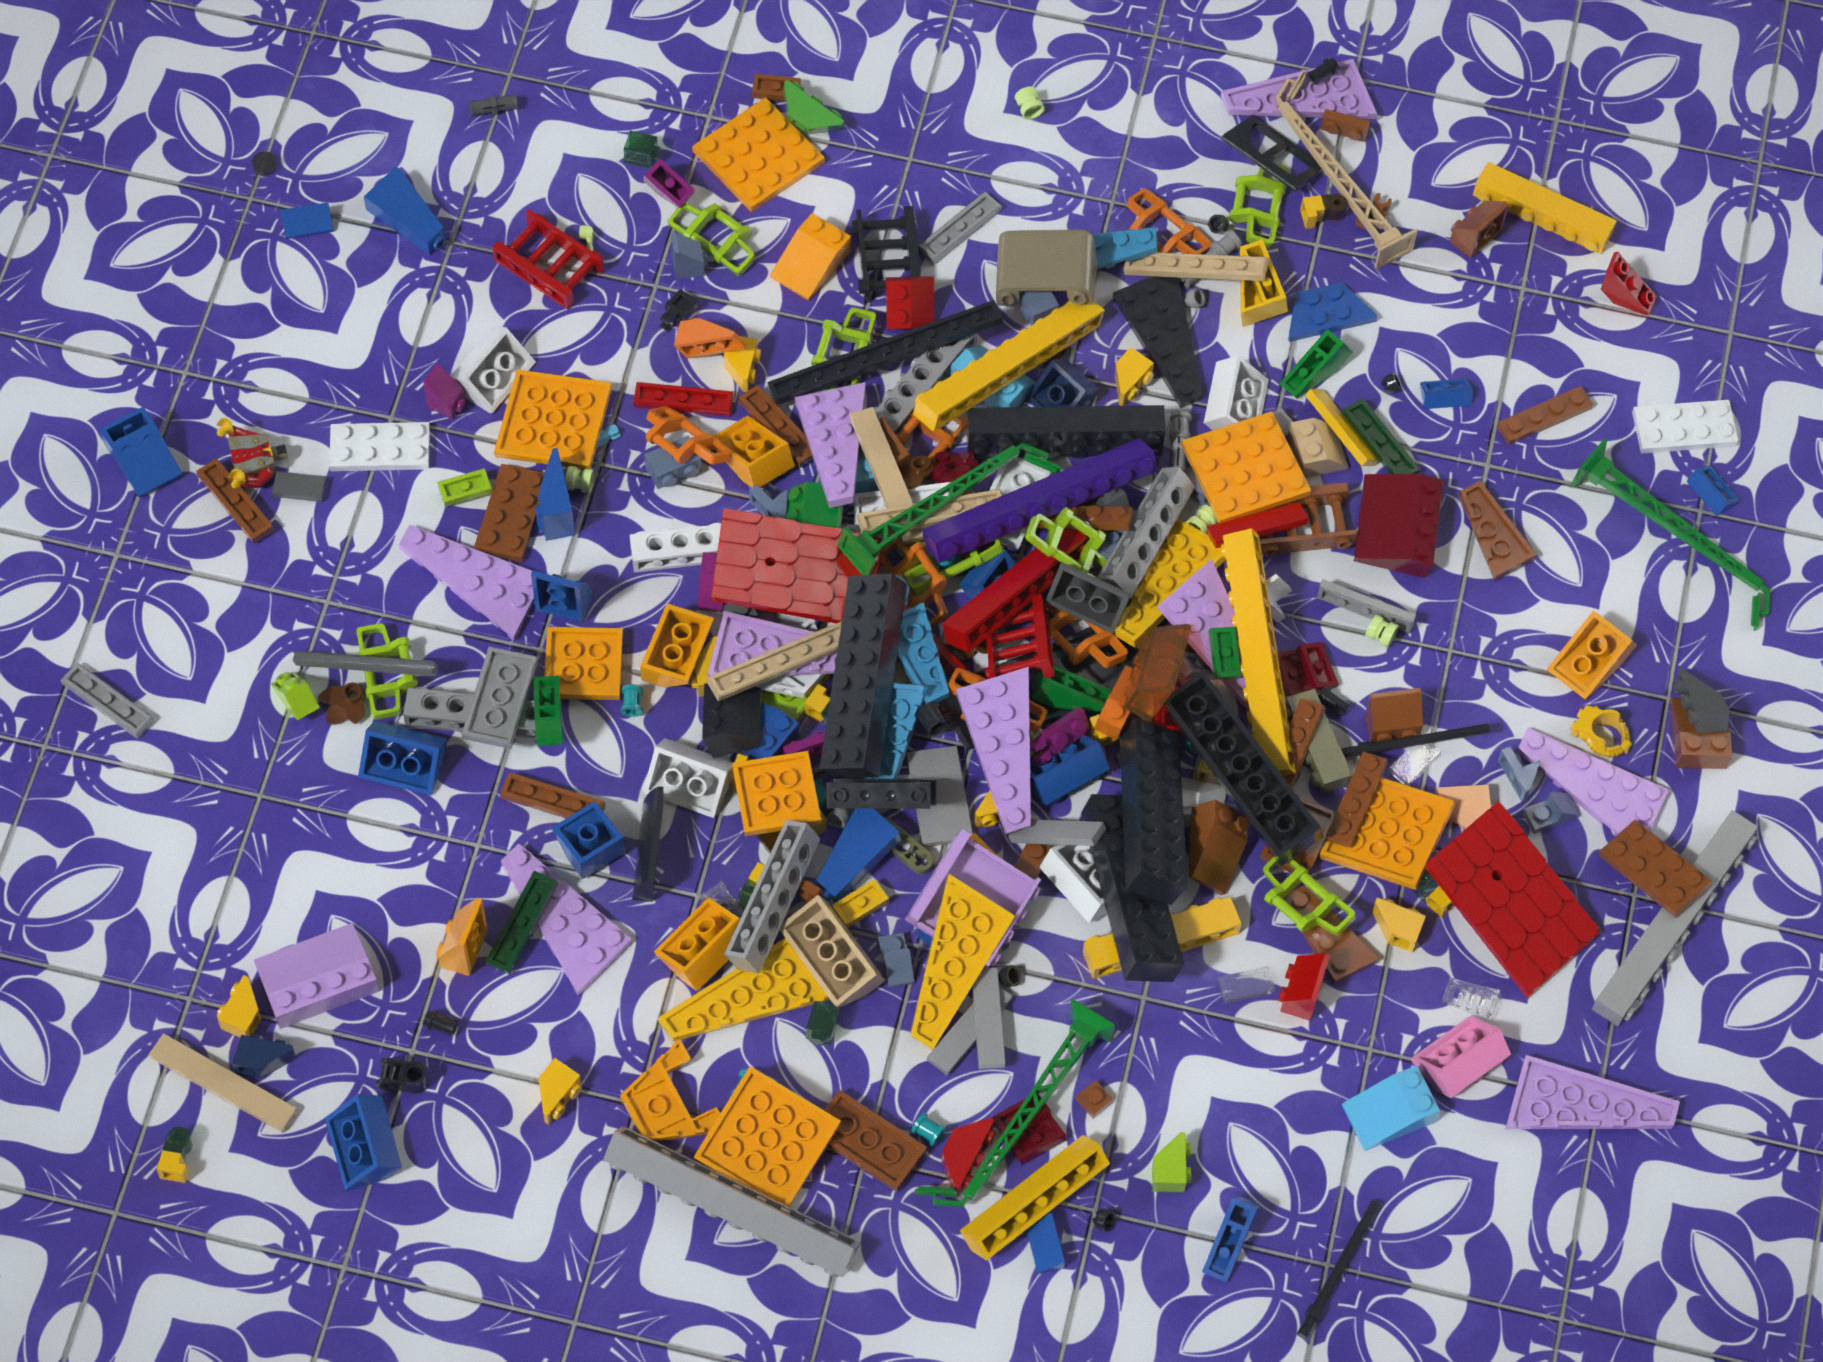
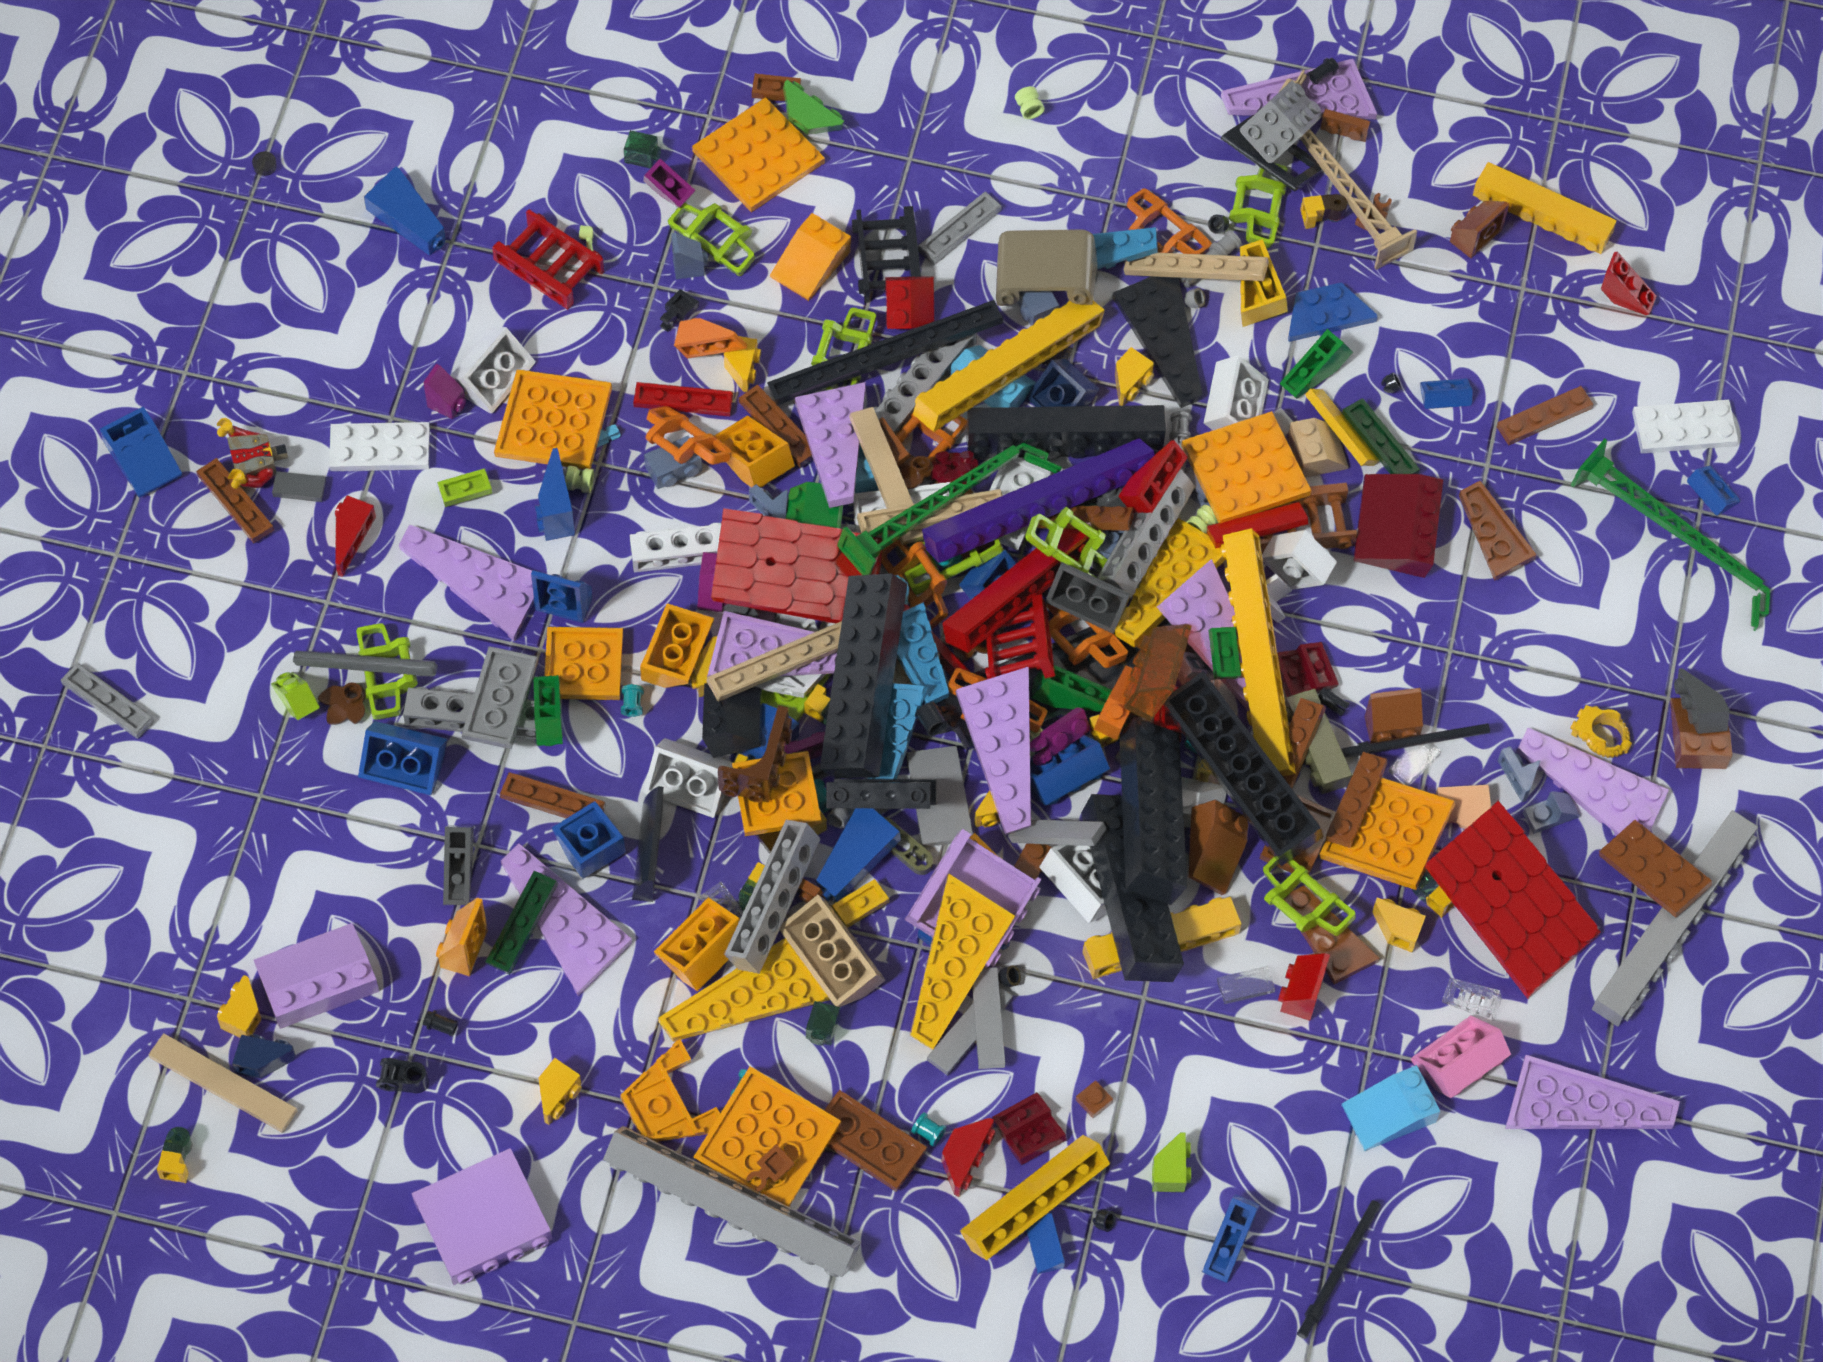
(307, 220): blue slope -> none
(352, 525): none -> red slope
(363, 1141): blue slope -> none
(458, 864): none -> dark grey slope
(482, 1217): none -> lavender panel
(493, 104): dark grey pin -> none
(510, 513): dark orange plate -> none
(760, 779): none -> reddish brown bracket
(773, 1165): none -> dark orange plate
(896, 960): sand blue slope -> none
(1086, 1028): green piece -> none
(1152, 480): none -> red slope
(1281, 122): none -> light grey bracket
(1298, 559): none -> white brick
(1365, 605): light grey tile -> none
(1377, 628): yellowish green wheel -> none
(1591, 655): light orange slope -> none

